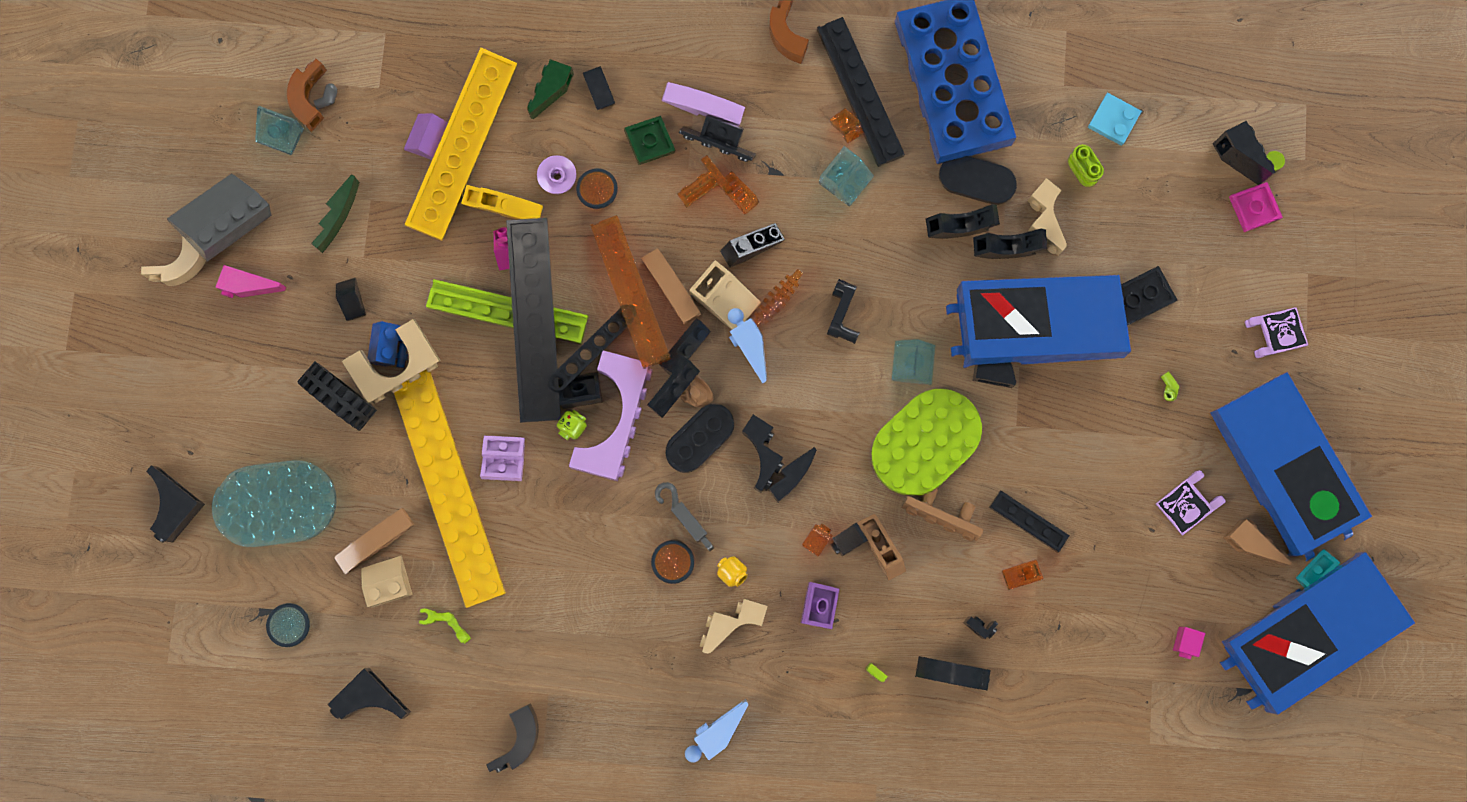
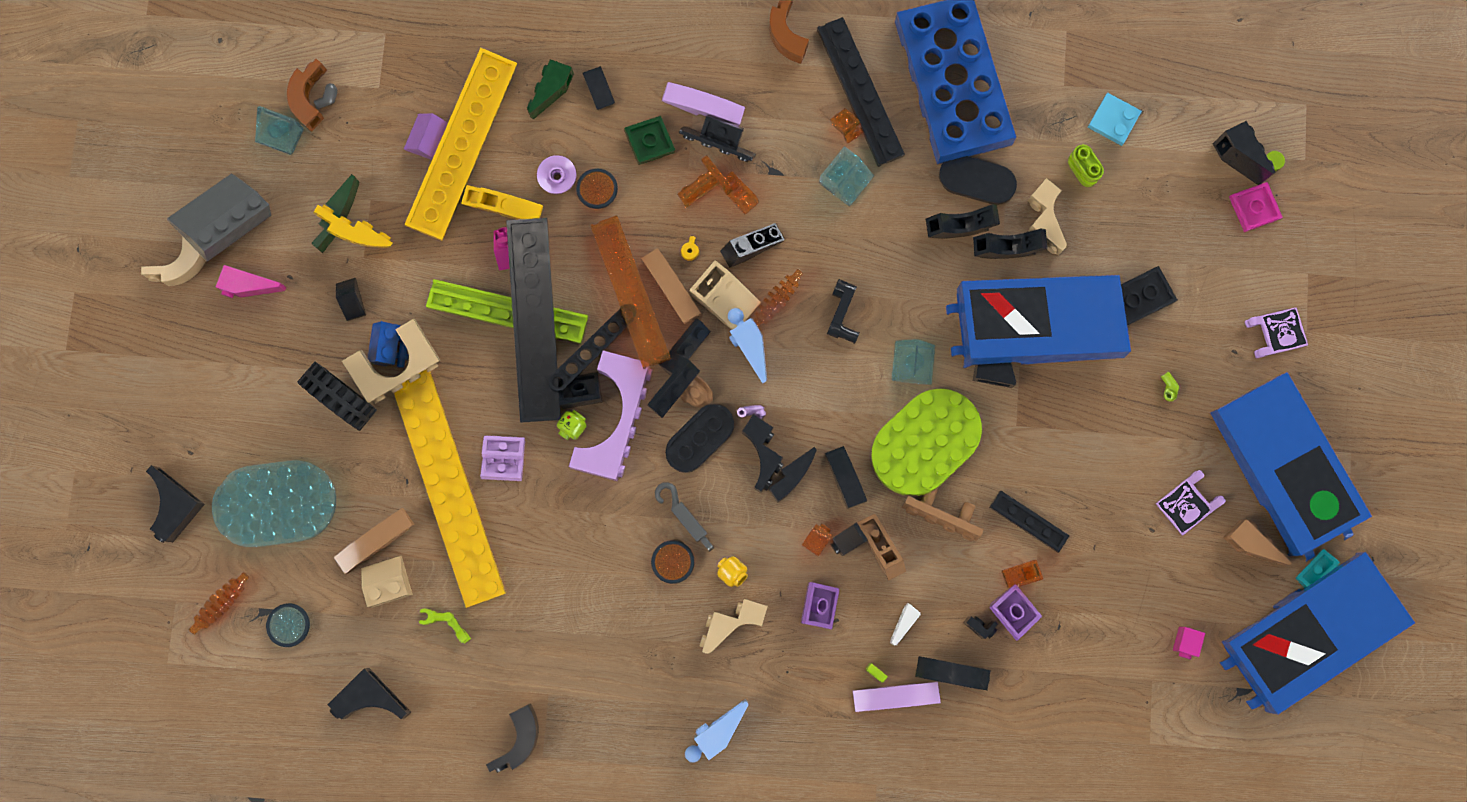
(217, 603): none -> clear orange piece
(359, 234): none -> yellow slope
(690, 246): none -> yellow piece
(750, 410): none -> lavender arm
(846, 477): none -> black slope
(896, 696): none -> lavender slope
(906, 620): none -> white slope
(1015, 611): none -> medium lavender slope

